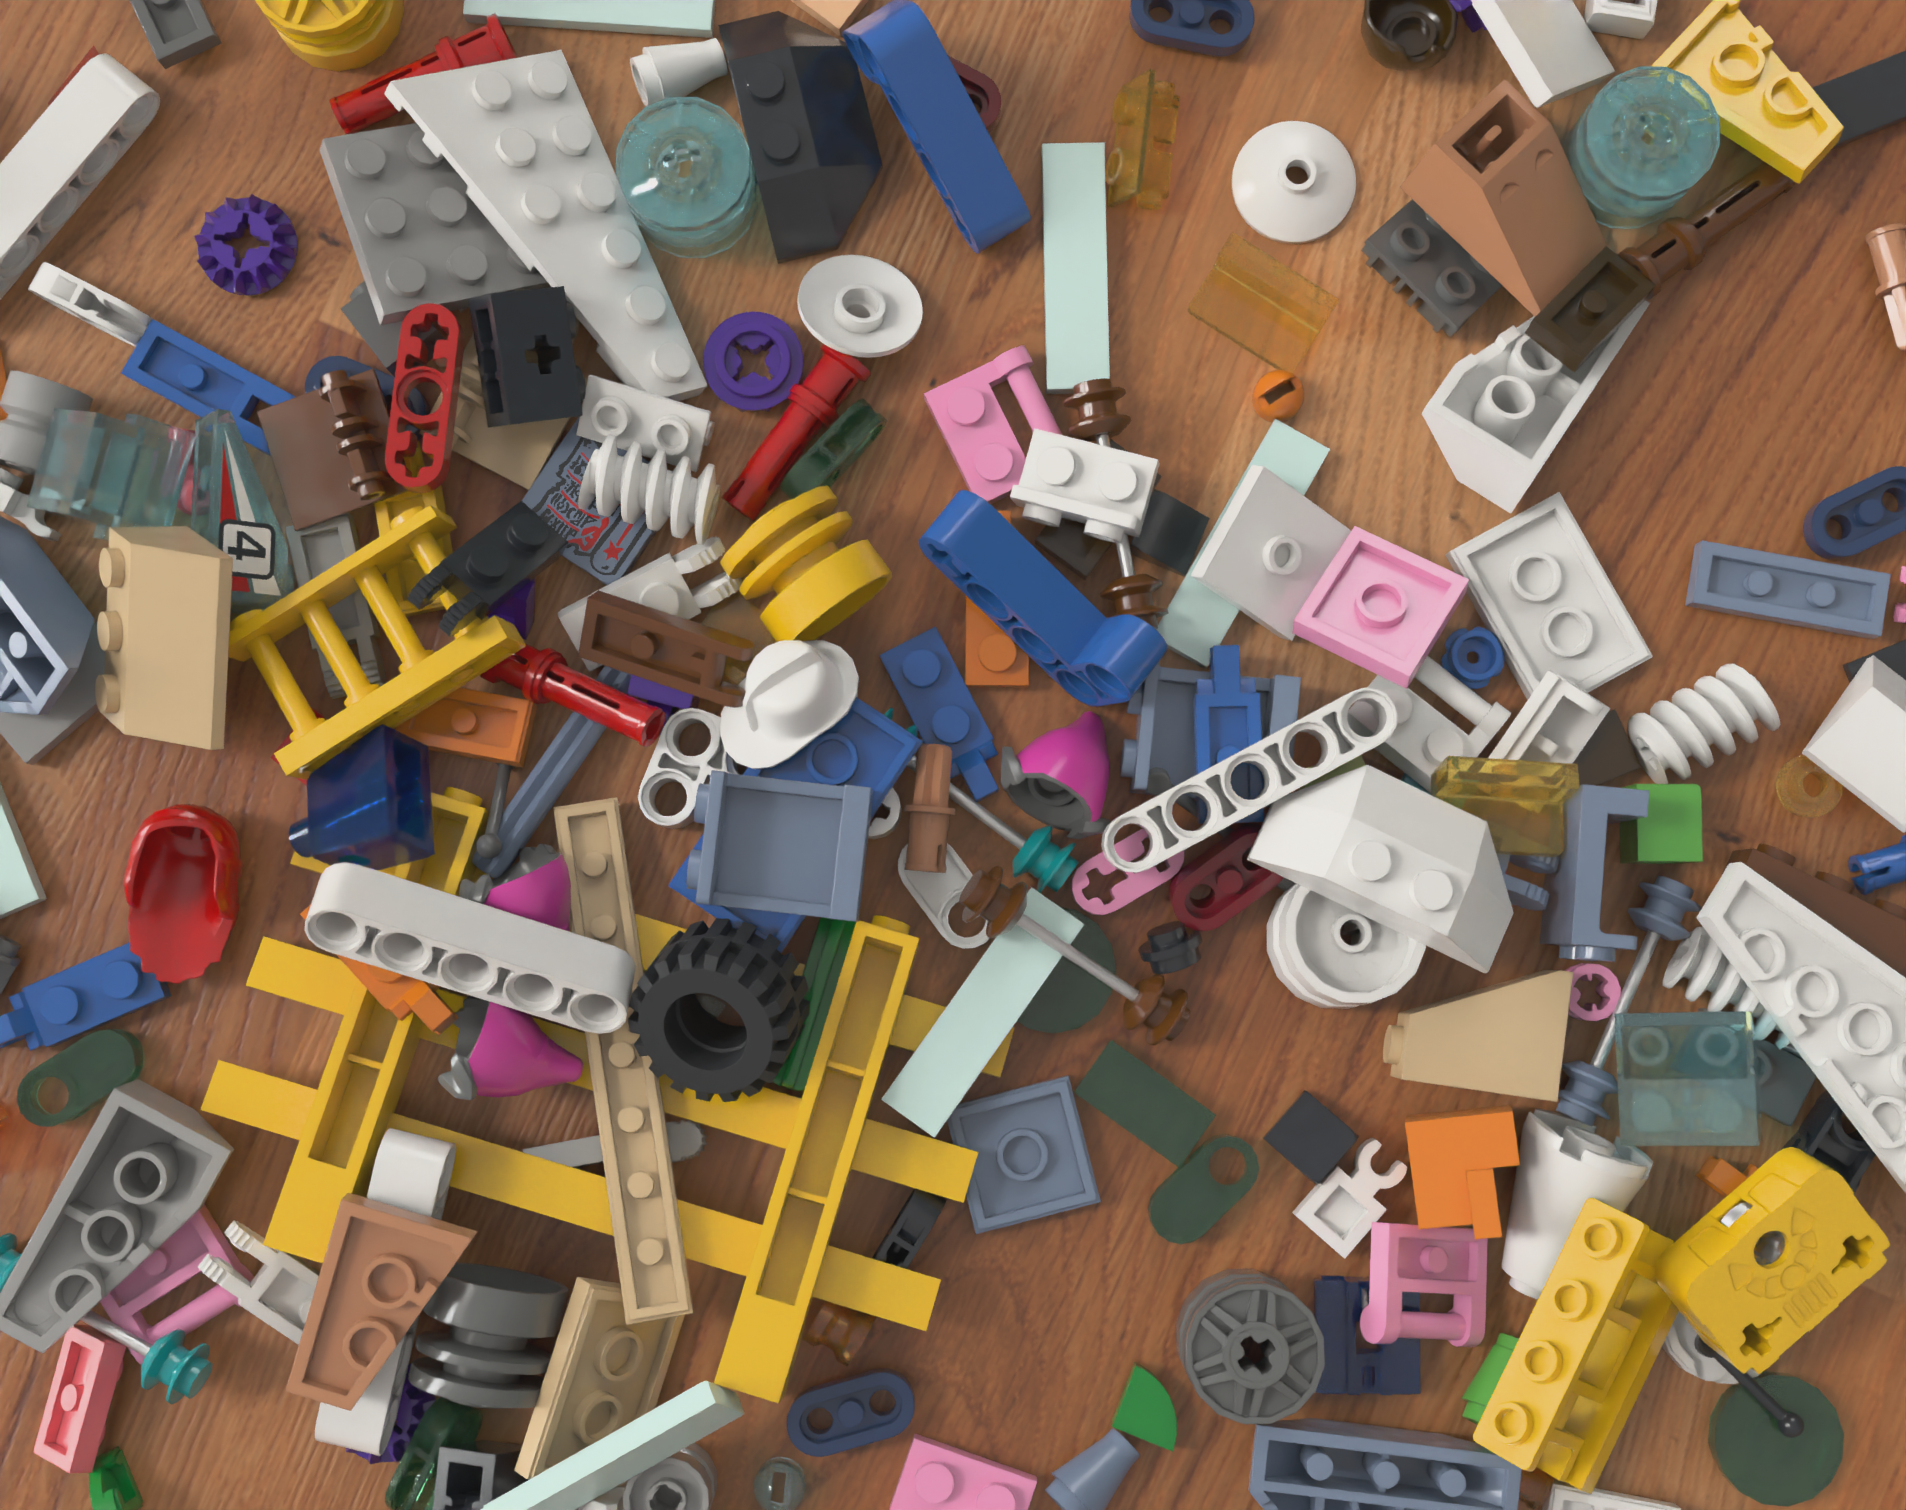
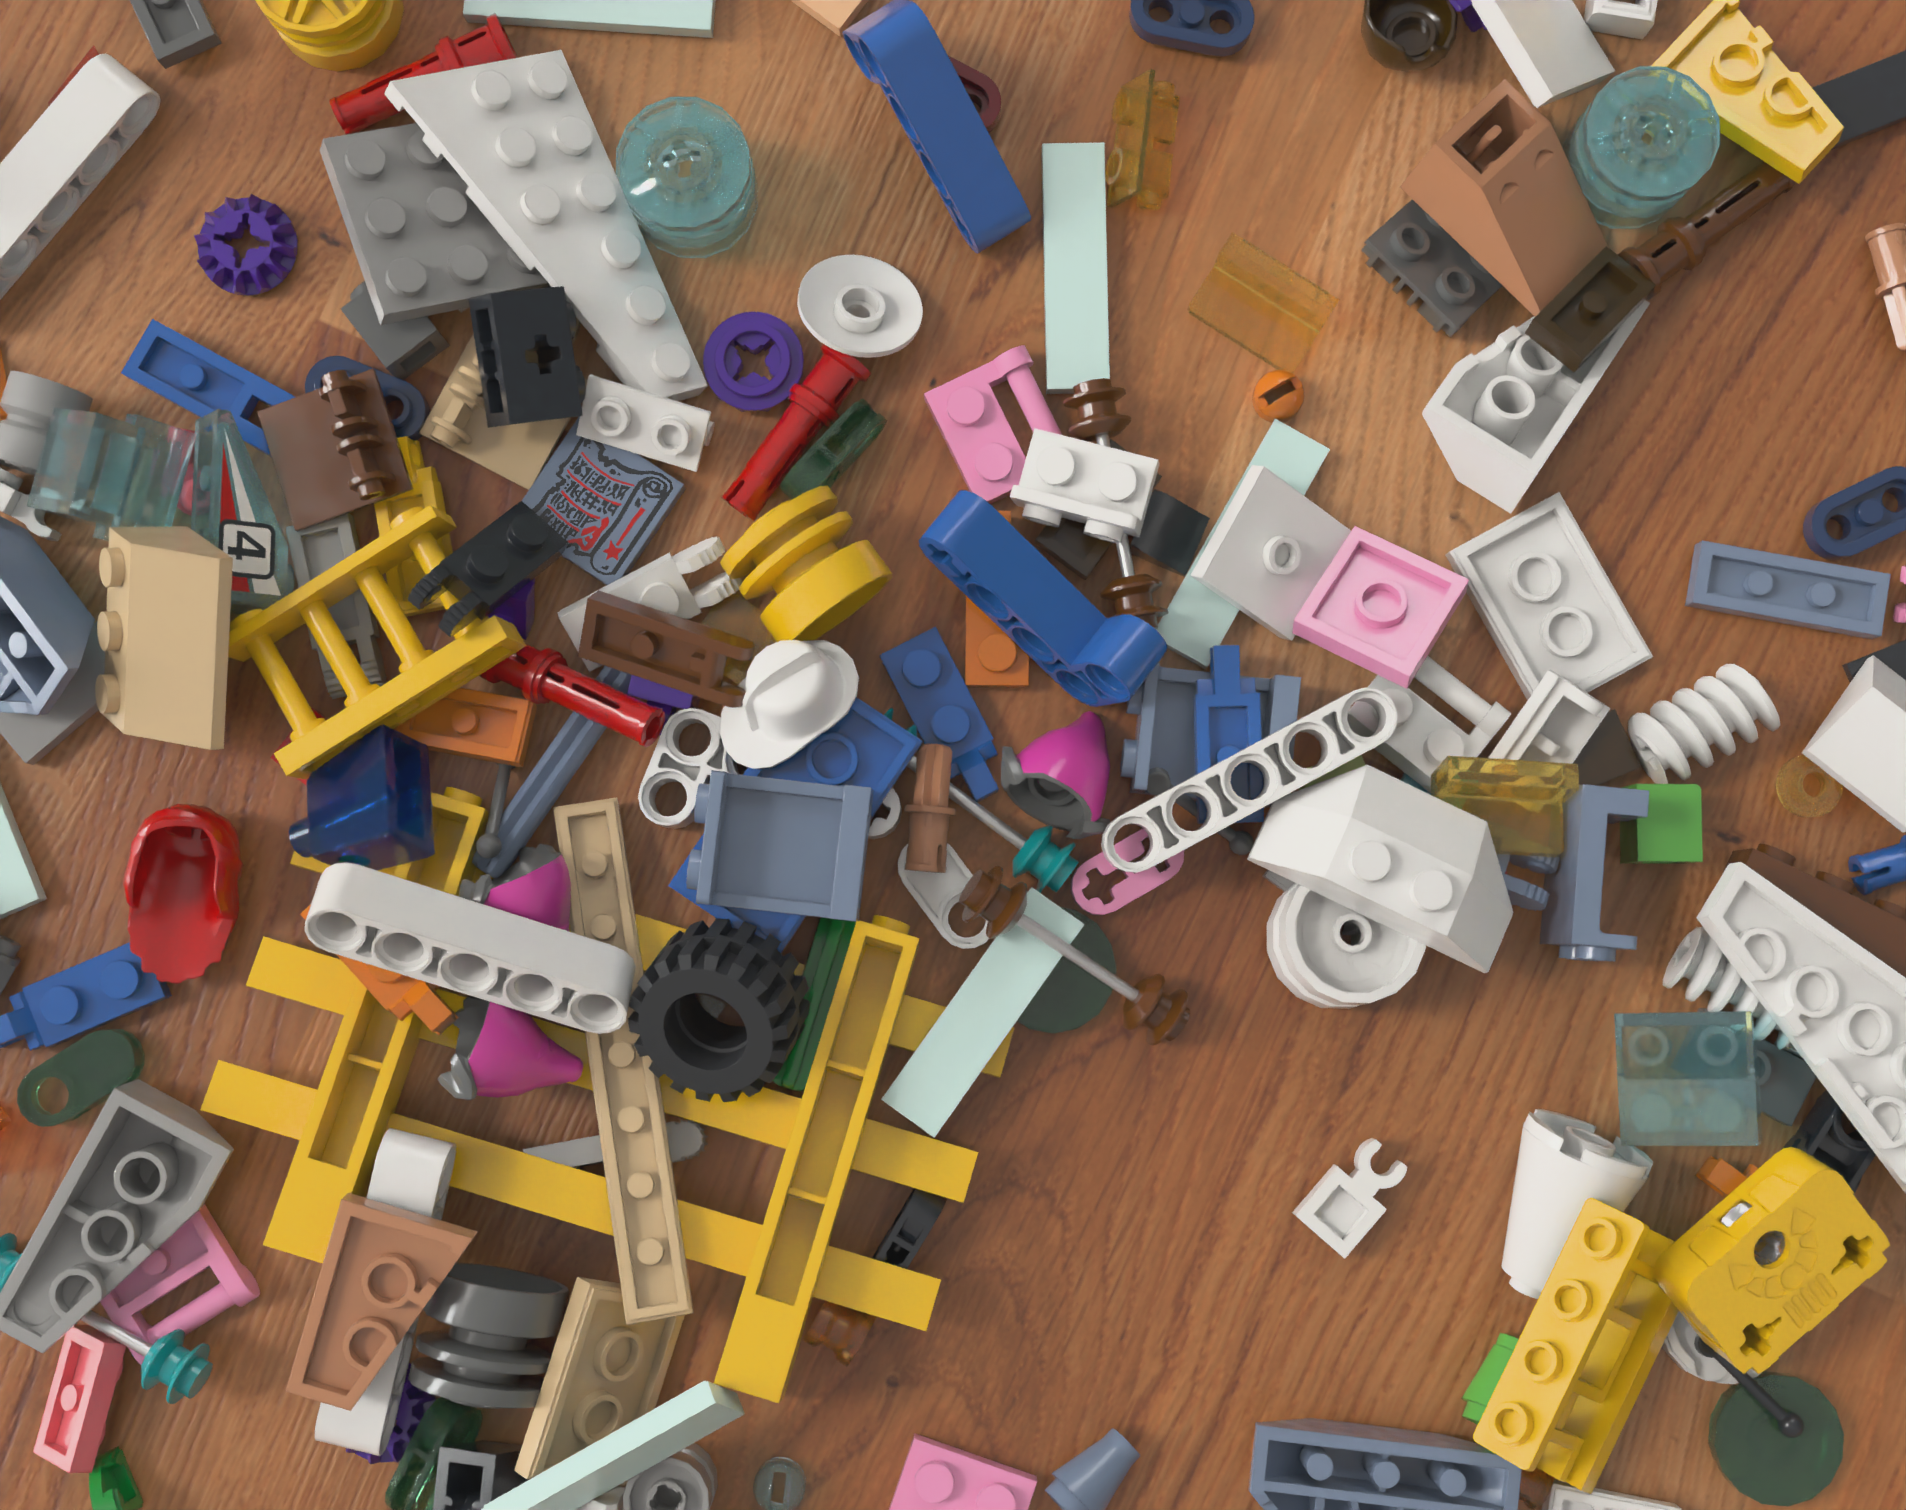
(89, 304): white piece -> none
(280, 1289): white hinge -> none
(446, 354): red beam -> none
(651, 490): white piece -> none
(676, 69): white cone -> none
(803, 129): black wedge -> none
(853, 1415): dark blue plate -> none
(1028, 1154): sand blue tile -> none
(1144, 1103): clear green tile -> none
(1146, 1409): green tile -> none
(1171, 947): black plate -> none
(1190, 1197): clear green piece -> none
(1220, 1317): dark grey wheel -> none
(1232, 882): dark red plate -> none
(1290, 210): white dish -> none
(1311, 1137): black slope -> none
(1353, 1370): clear blue piece -> none
(1425, 1262): bright pink plate -> none
(1454, 1166): orange plate -> none
(1486, 647): blue plate -> none
(1487, 1039): tan slope -> none
(1607, 988): bright pink bush -> none
(1660, 919): sand blue axle -> none

